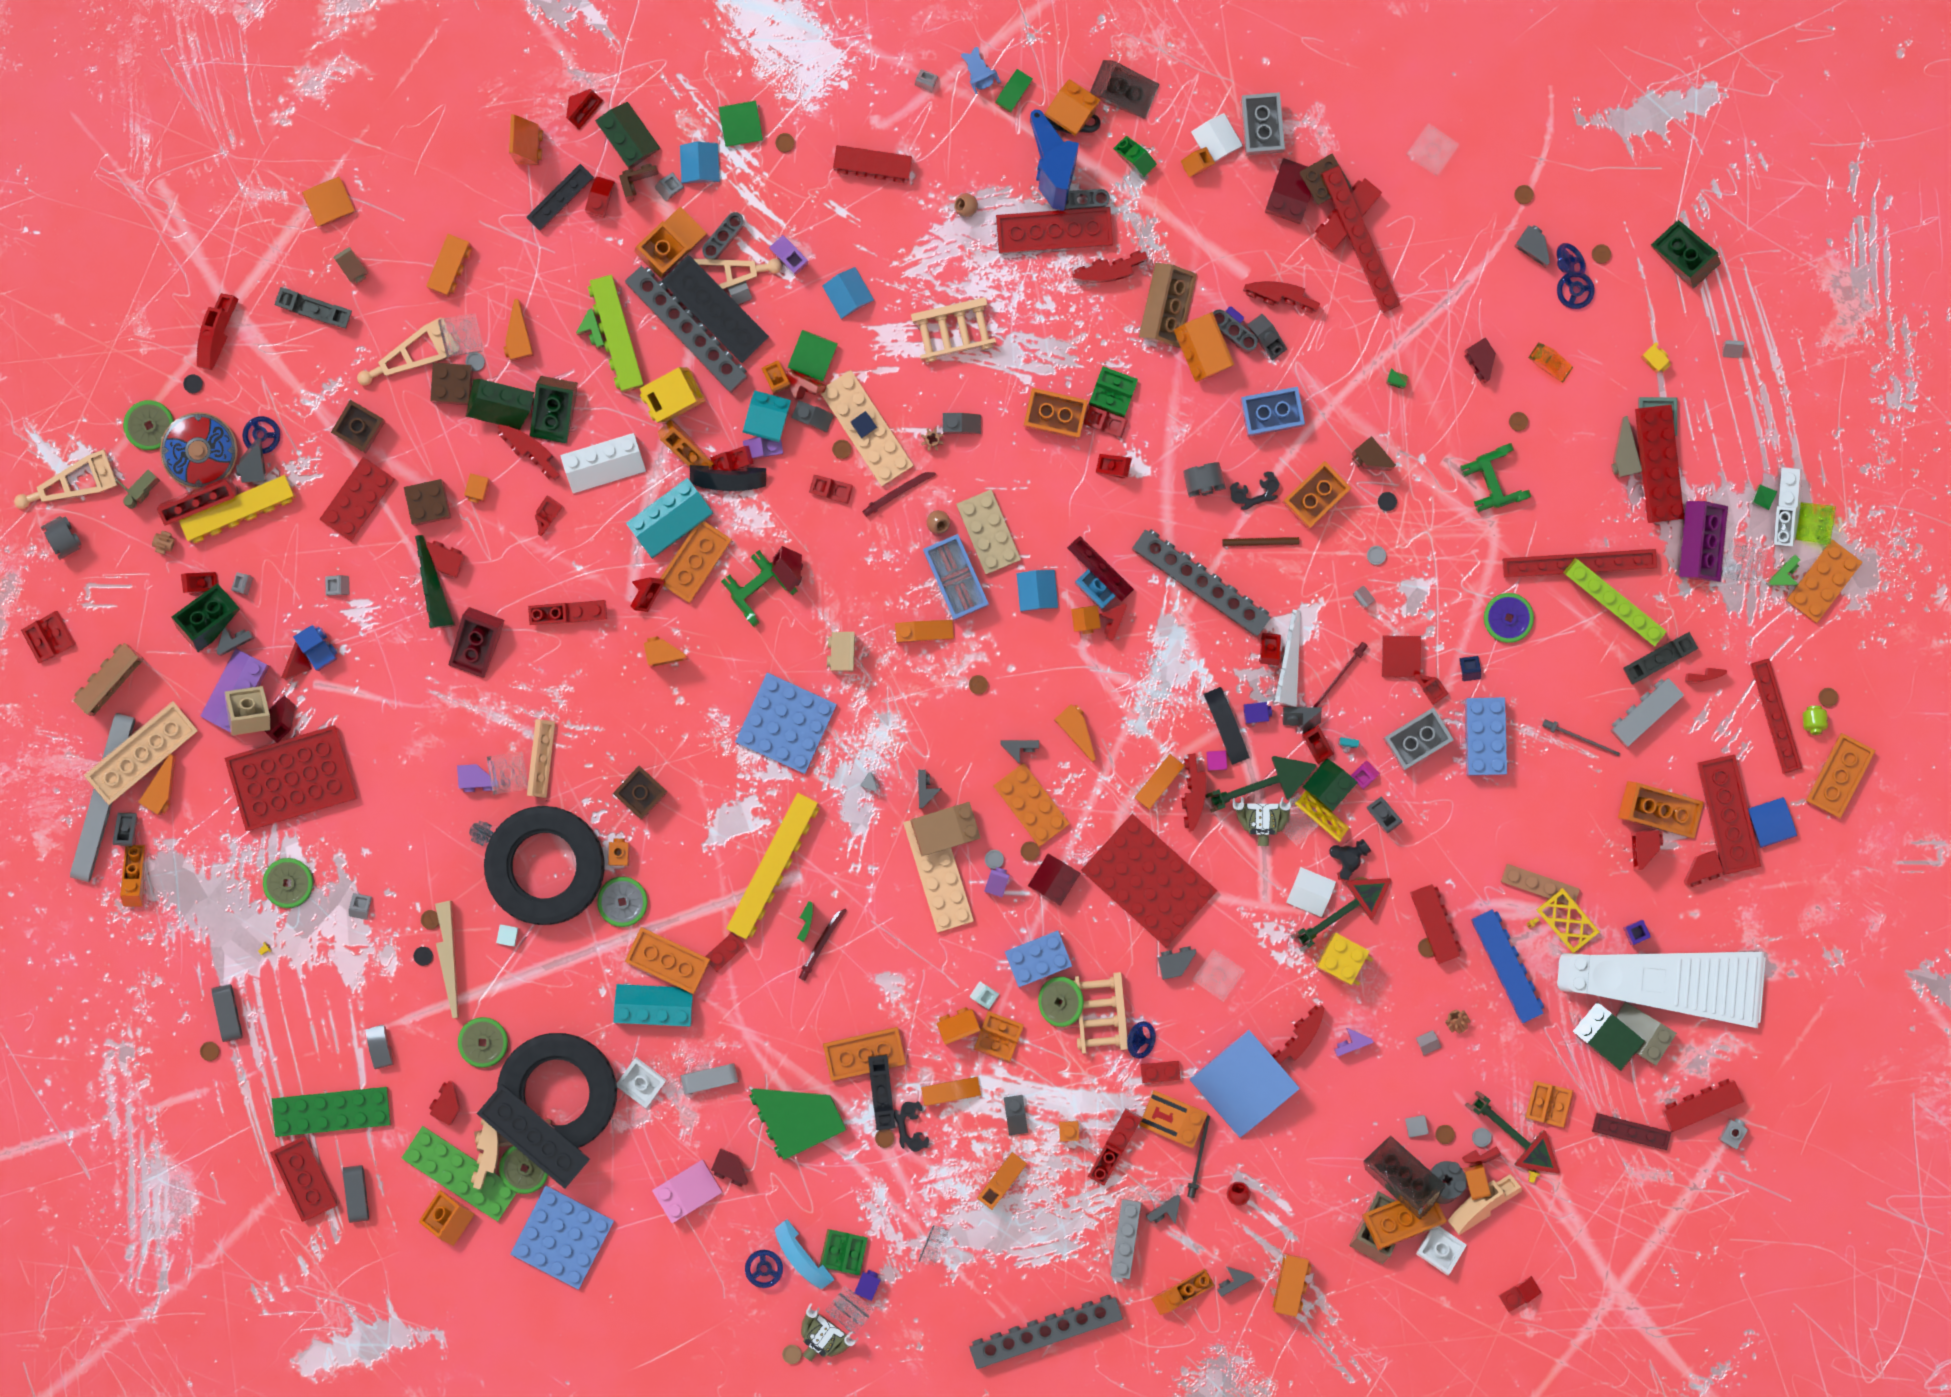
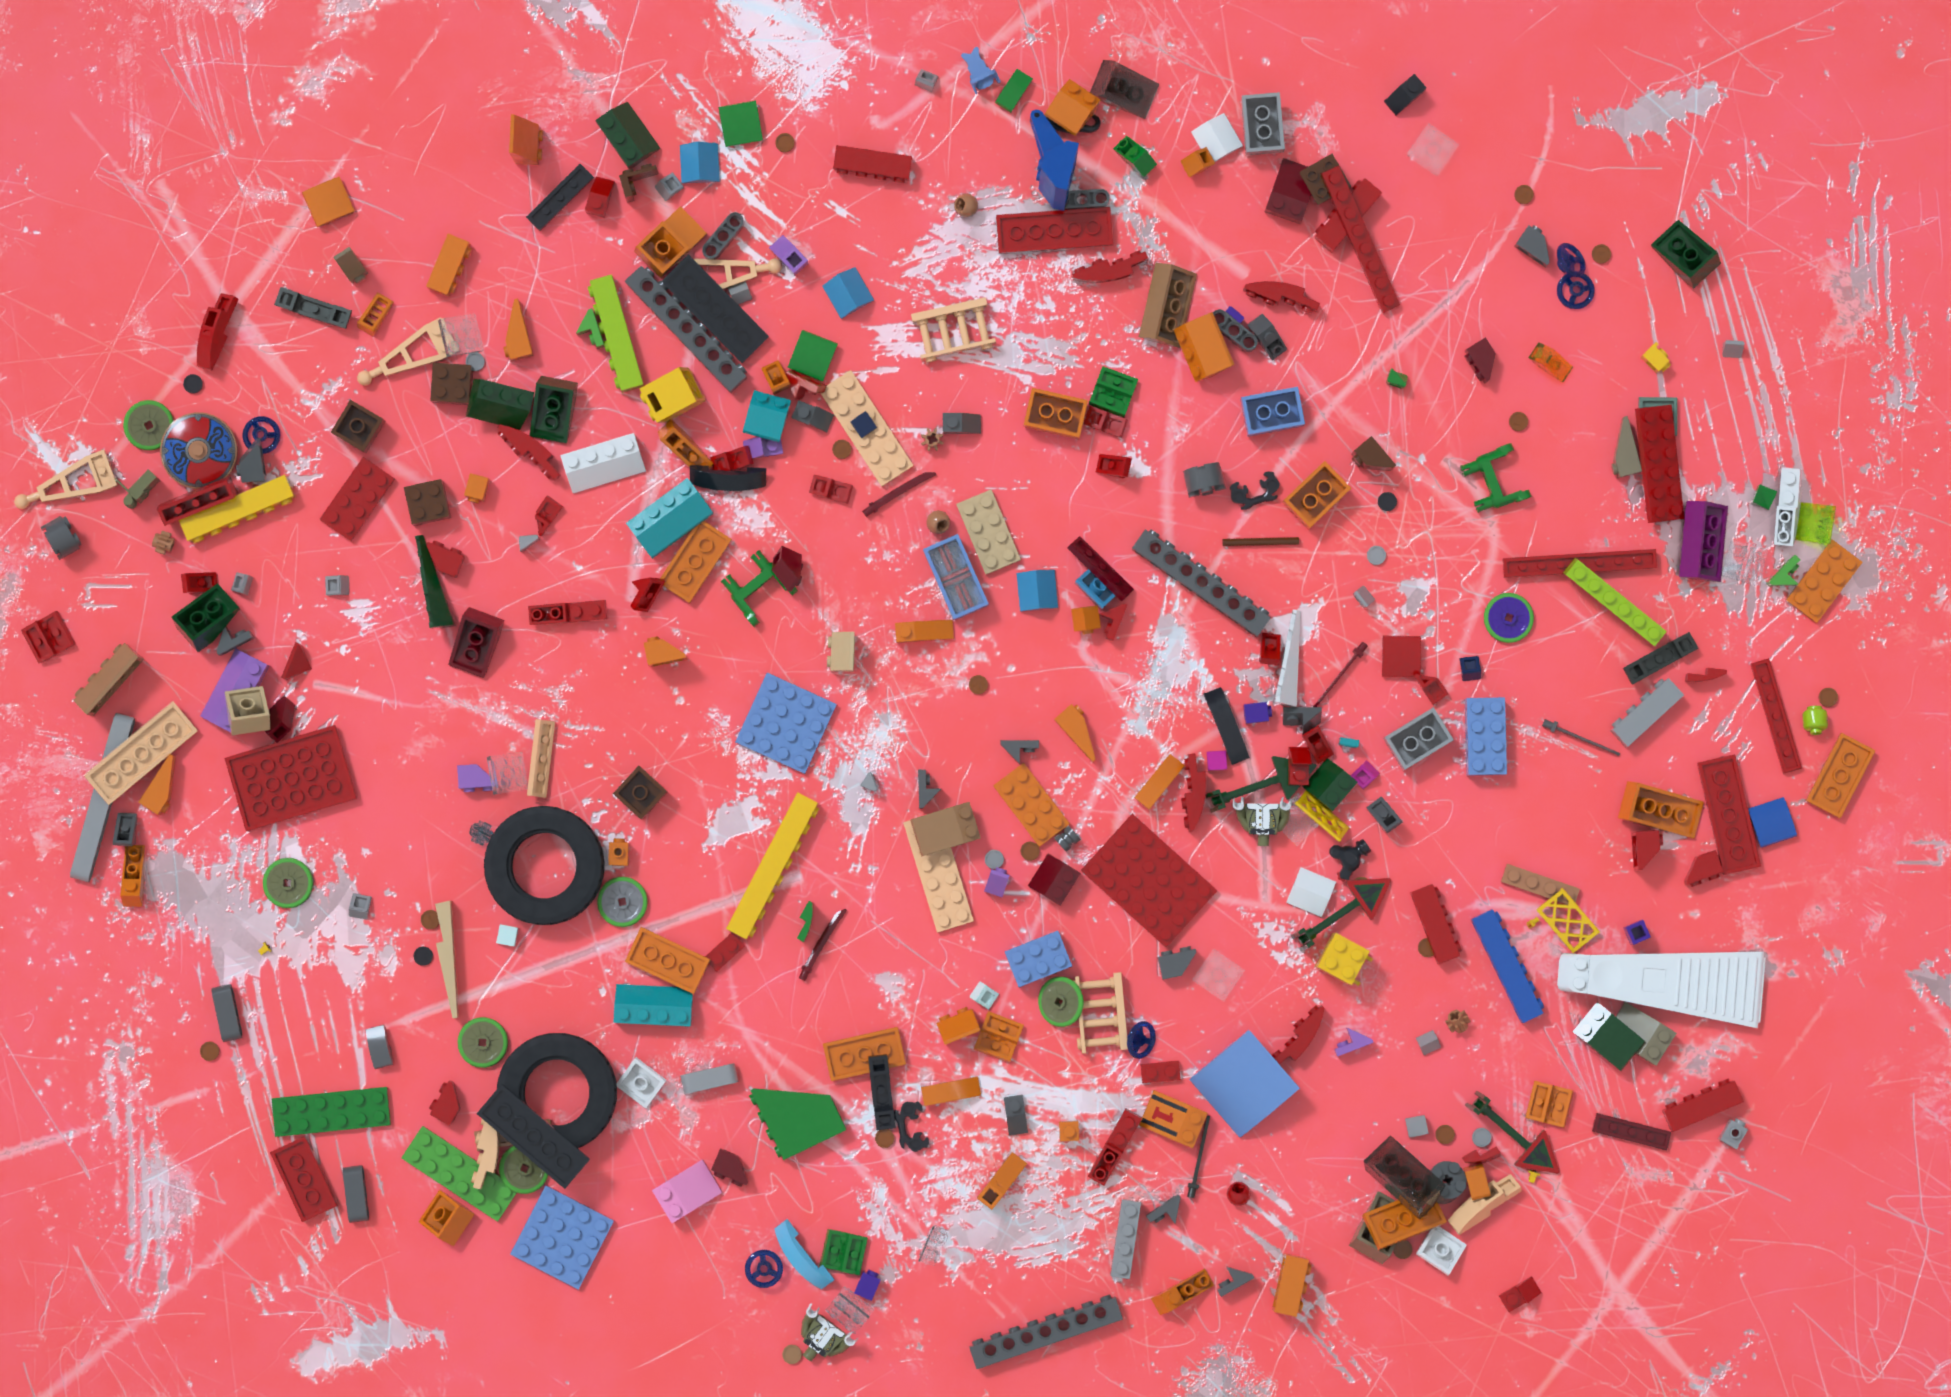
(316, 648): blue brick -> none
(371, 330): none -> orange slope
(527, 541): none -> light grey slope
(582, 106): red slope -> none
(1067, 838): none -> dark grey wheel
(1298, 766): none -> red slope
(1403, 1249): none -> dark orange piece
(1405, 94): none -> black slope

